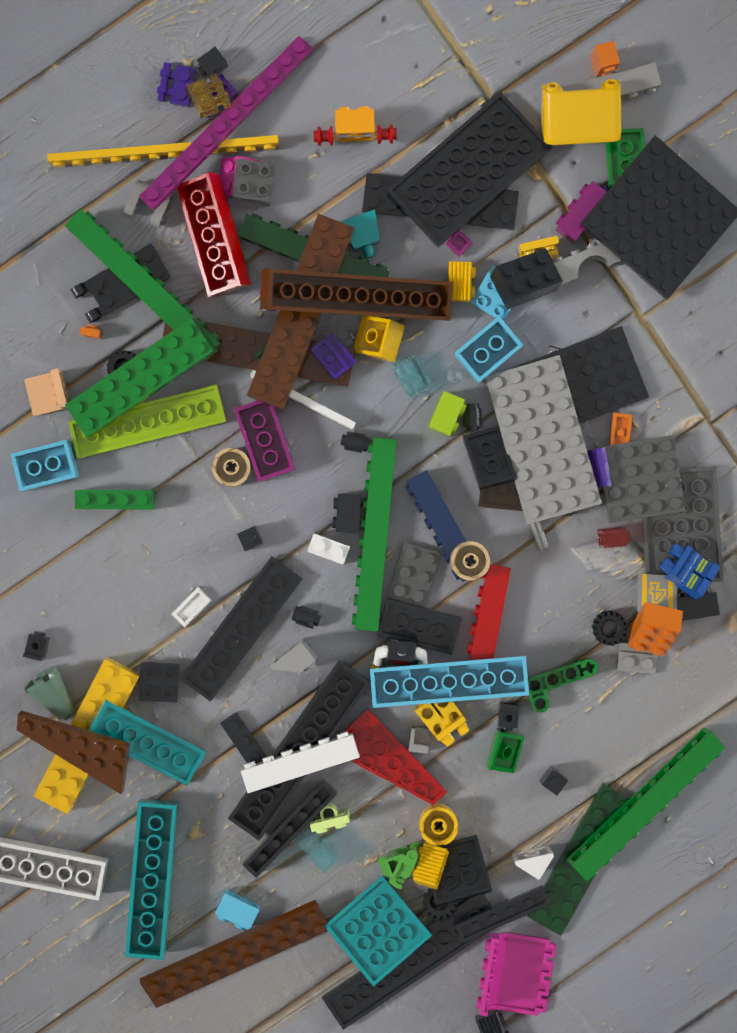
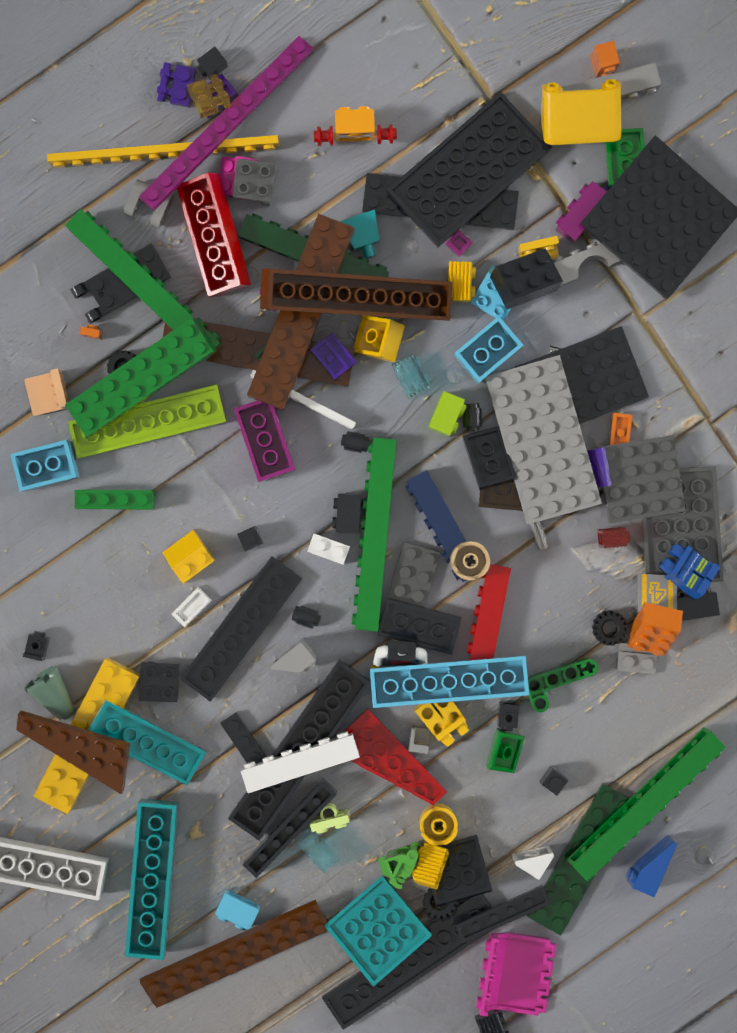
(188, 556): none -> yellow slope
(221, 465): tan brick -> none
(651, 867): none -> blue slope

